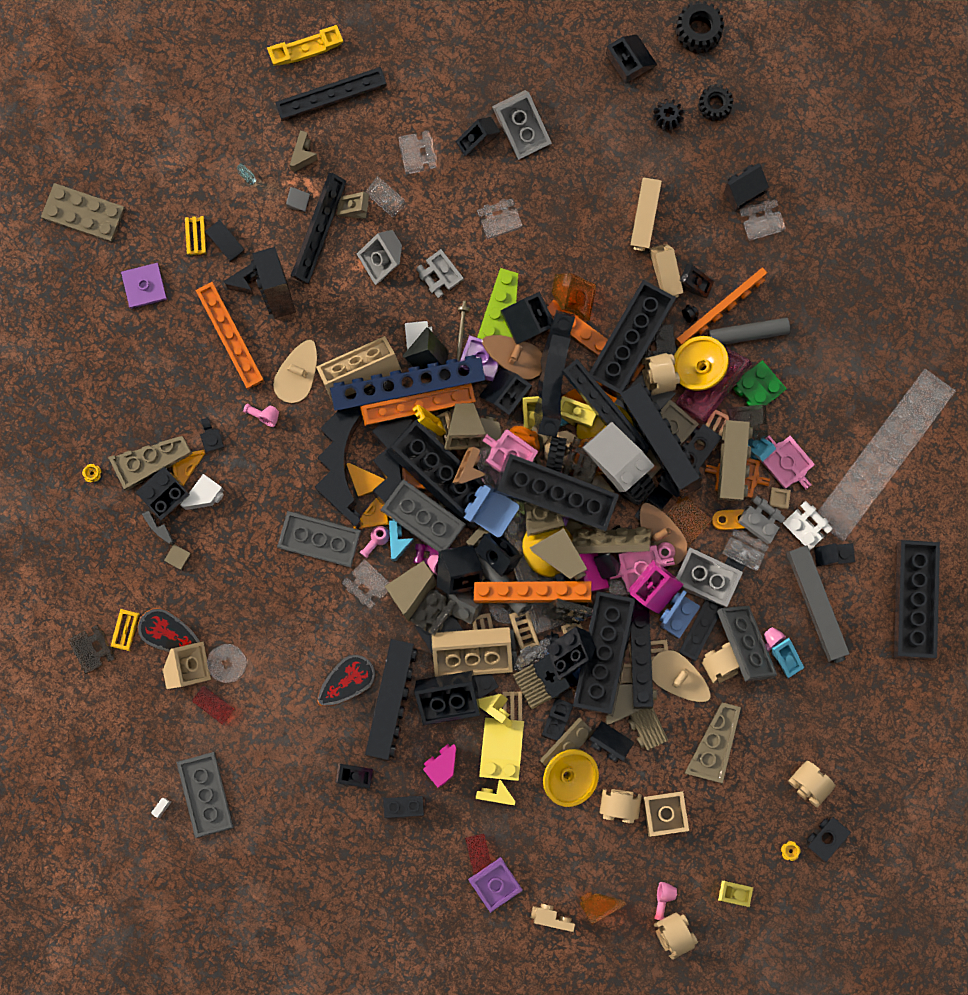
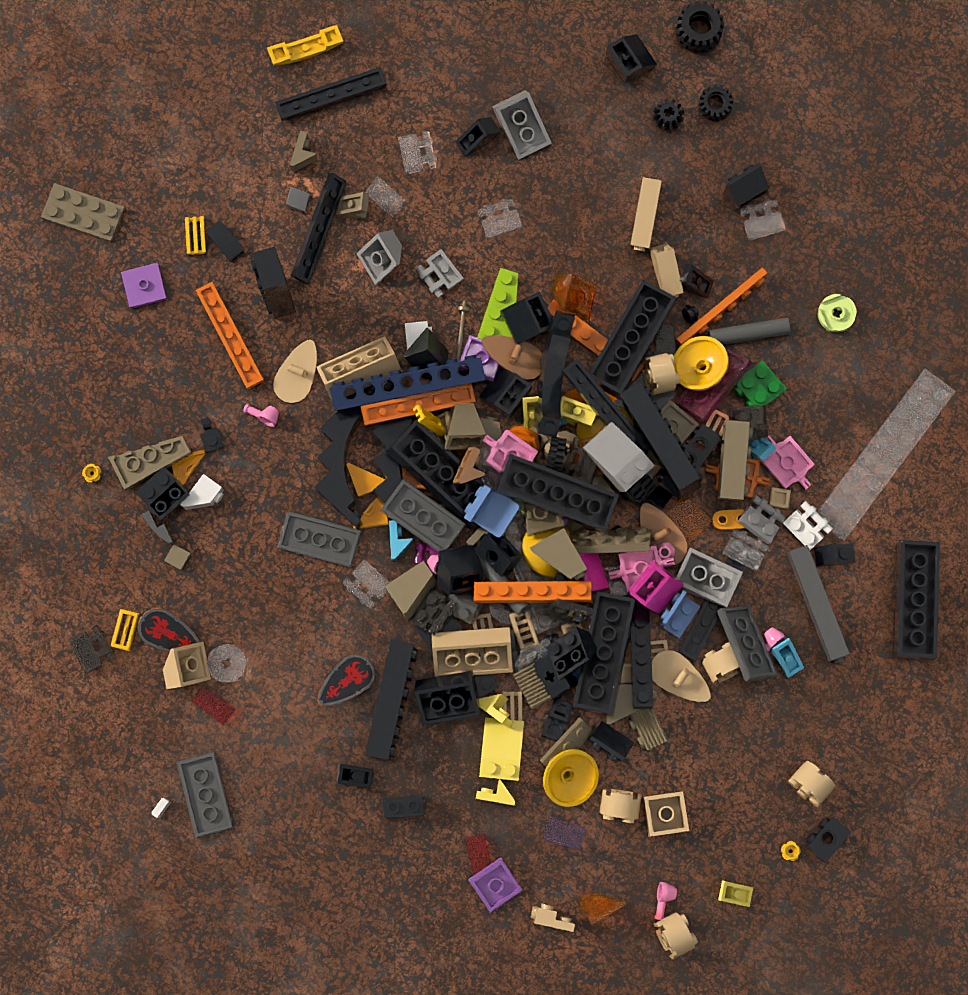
(238, 280): black slope -> none
(245, 173): clear light blue tile -> none
(376, 540): bright pink bar -> none
(442, 768): dark pink slope -> none
(564, 833): none -> clear purple panel
(607, 565): black slope -> none
(715, 747): dark tan wing -> none
(842, 304): none -> yellowish green plate

